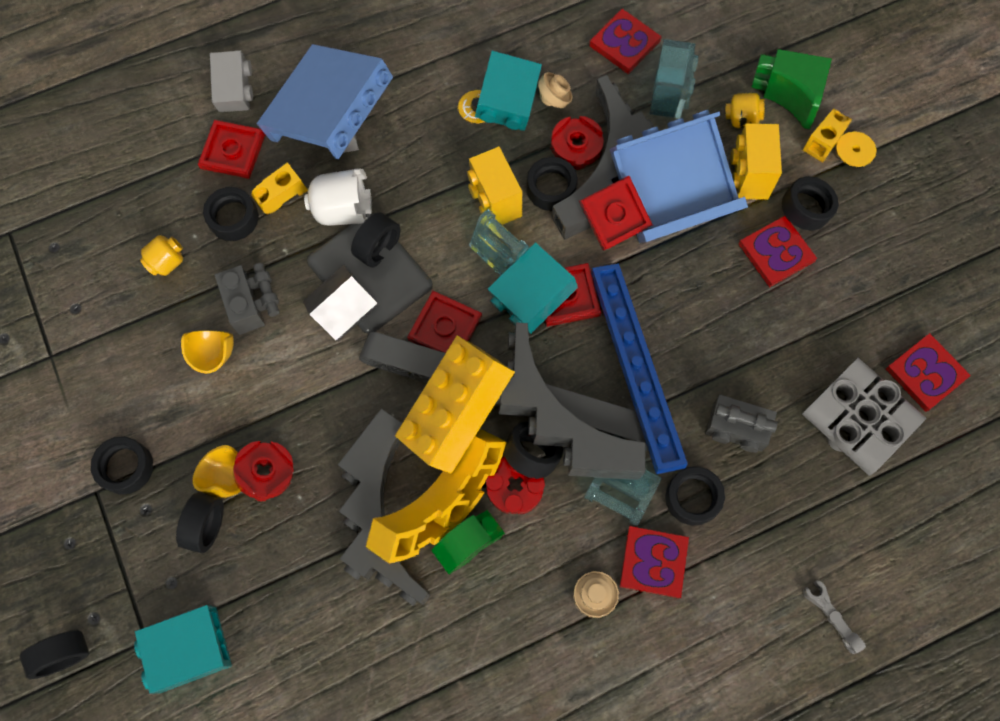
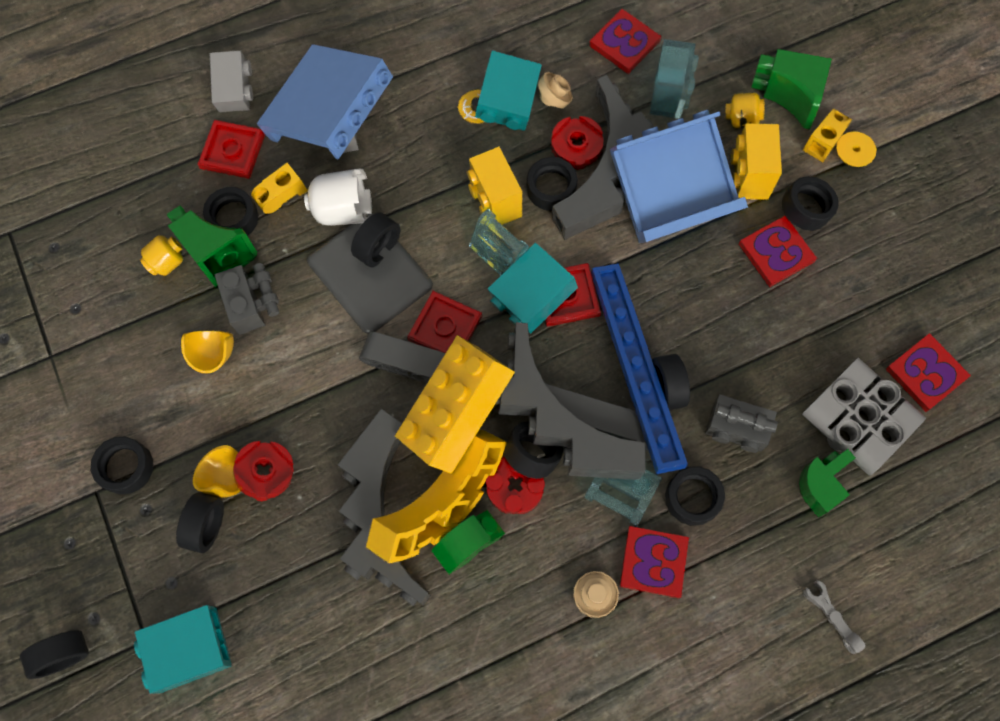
(211, 245): none -> green hips
(340, 303): slope -> none
(615, 213): red tile -> none
(673, 380): none -> black tyre
(819, 485): none -> green brick

